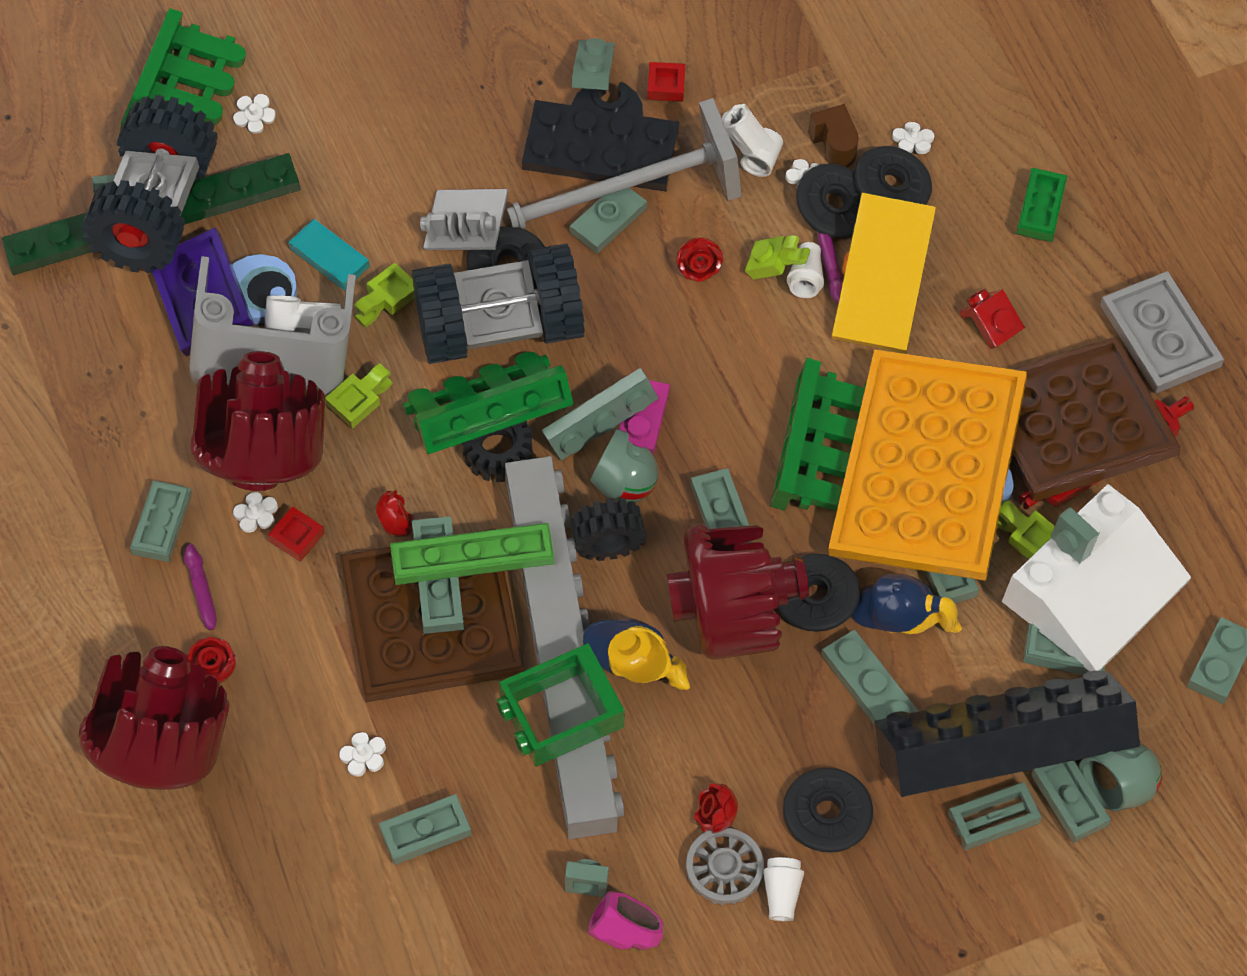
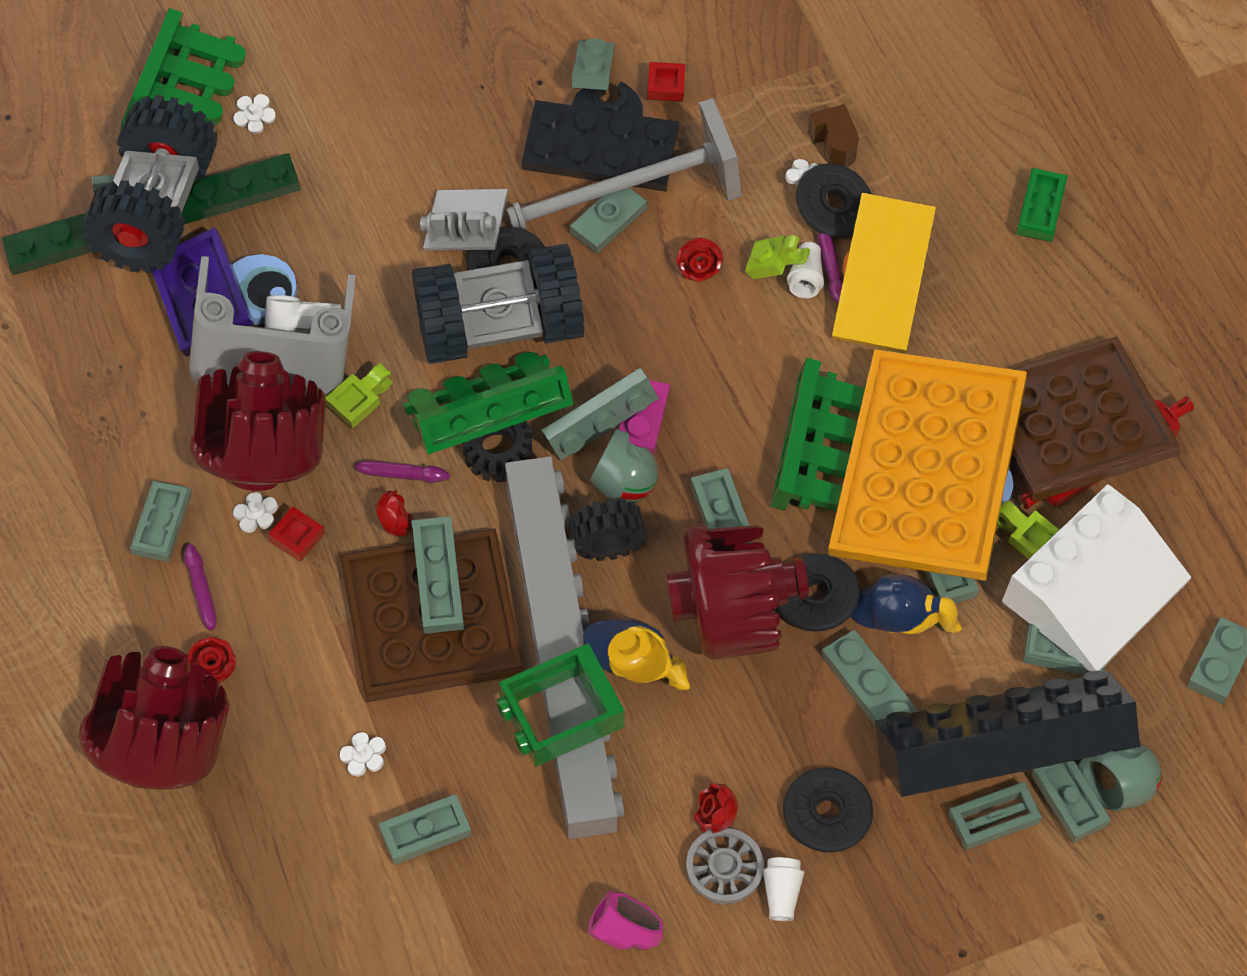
(328, 253): teal tile -> none
(388, 290): lime plate -> none
(428, 474): none -> magenta piece
(472, 553): bright green tile -> none
(586, 878): sand green plate -> none
(758, 144): white piece -> none
(891, 160): black wheel -> none
(913, 138): white plant -> none
(993, 316): red bracket -> none
(1074, 535): sand green plate -> none
(1161, 332): light grey plate -> none

